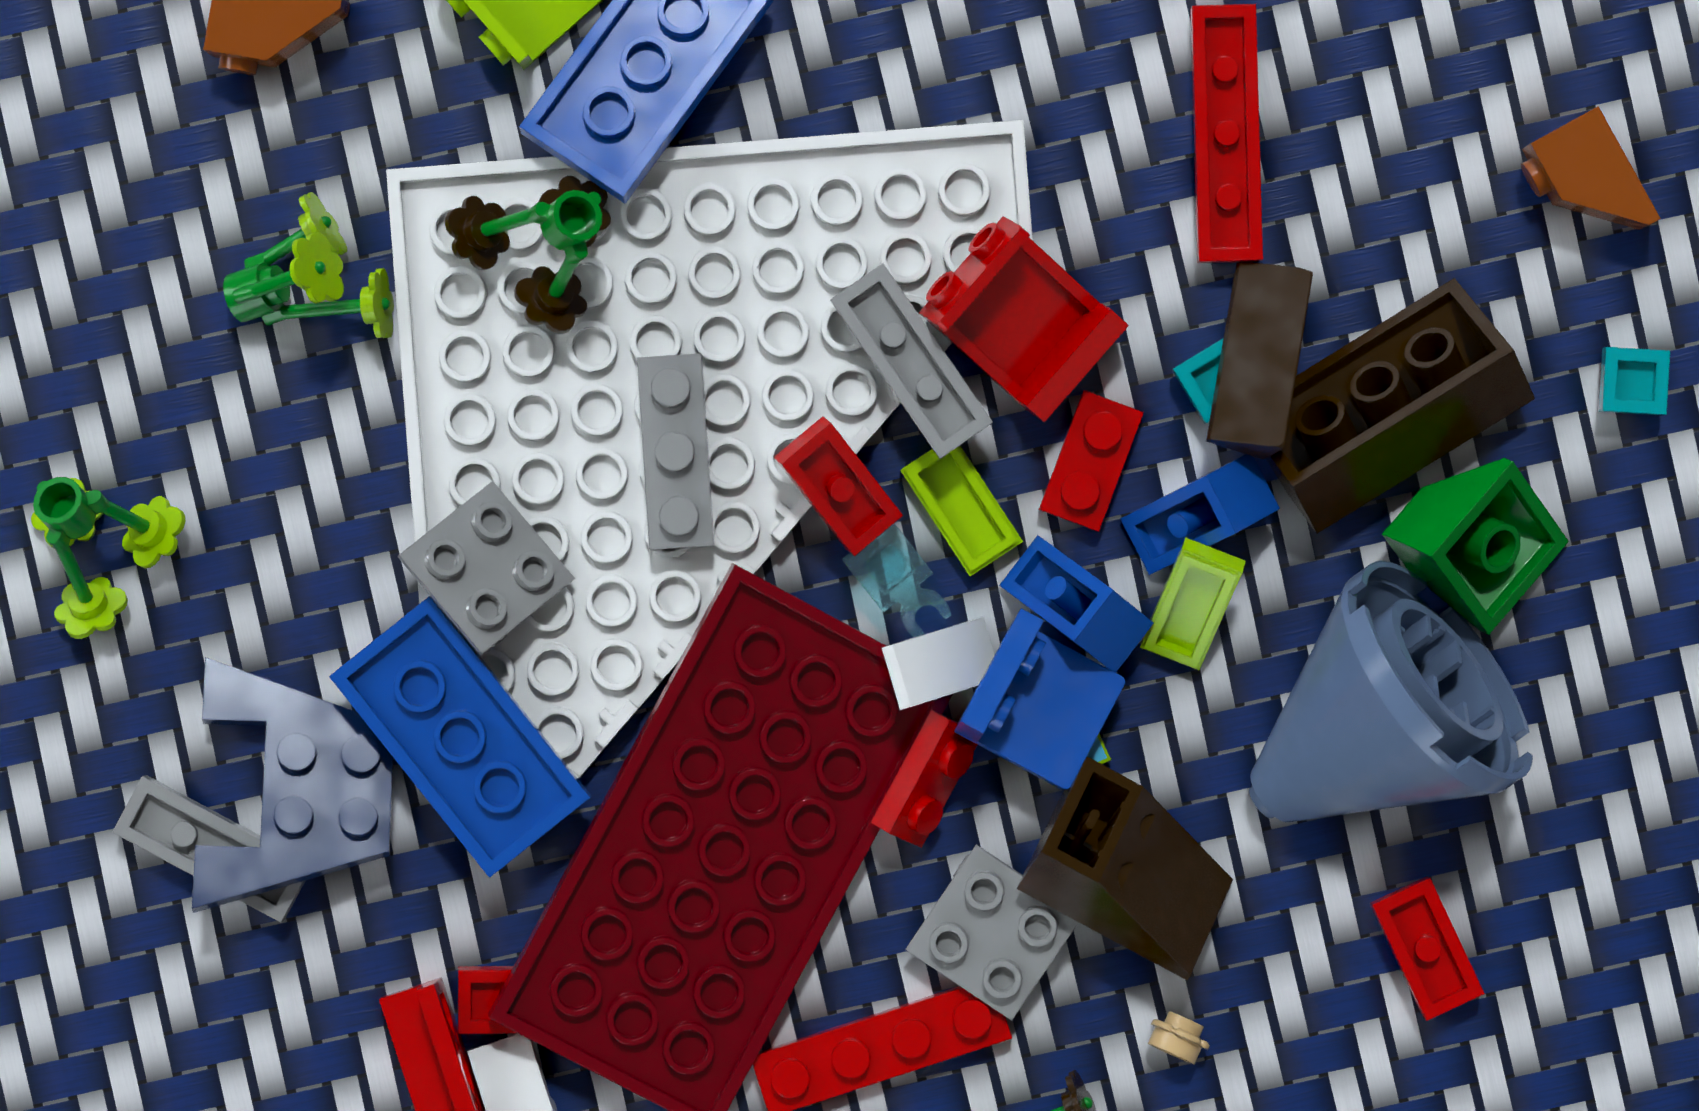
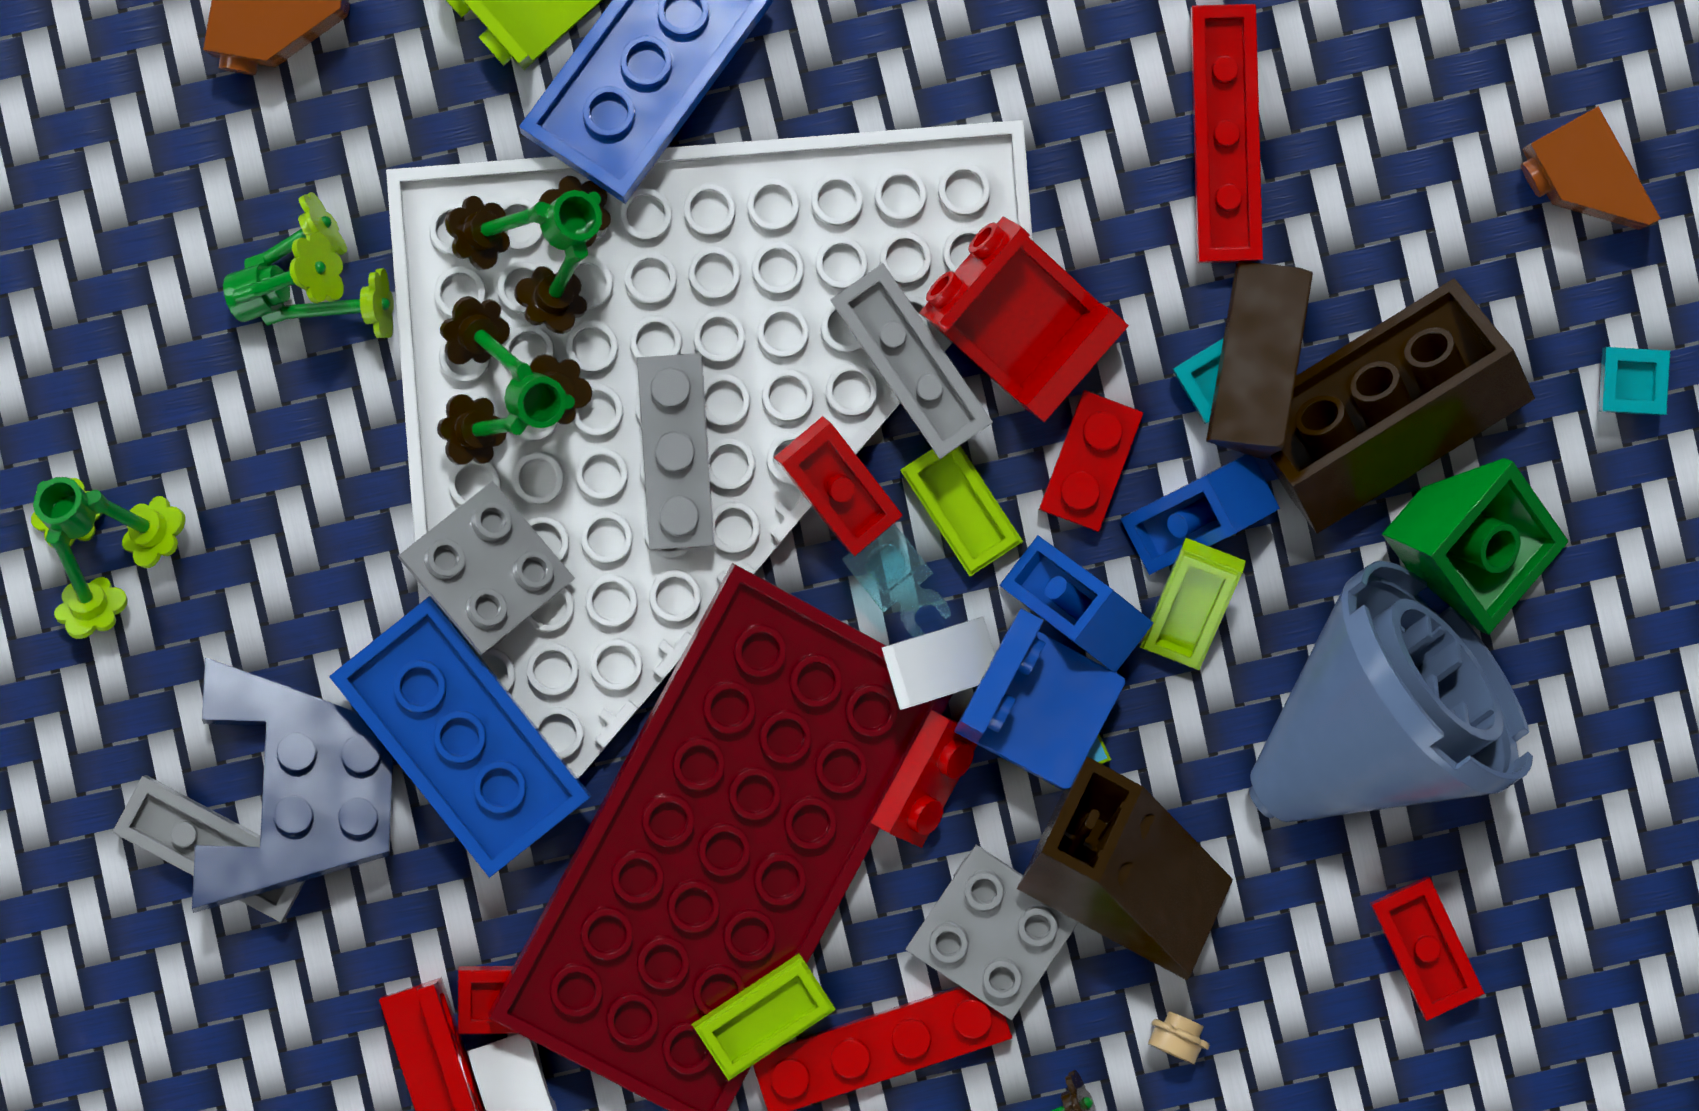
(534, 397): none -> dark brown plant
(763, 1016): none -> lime tile

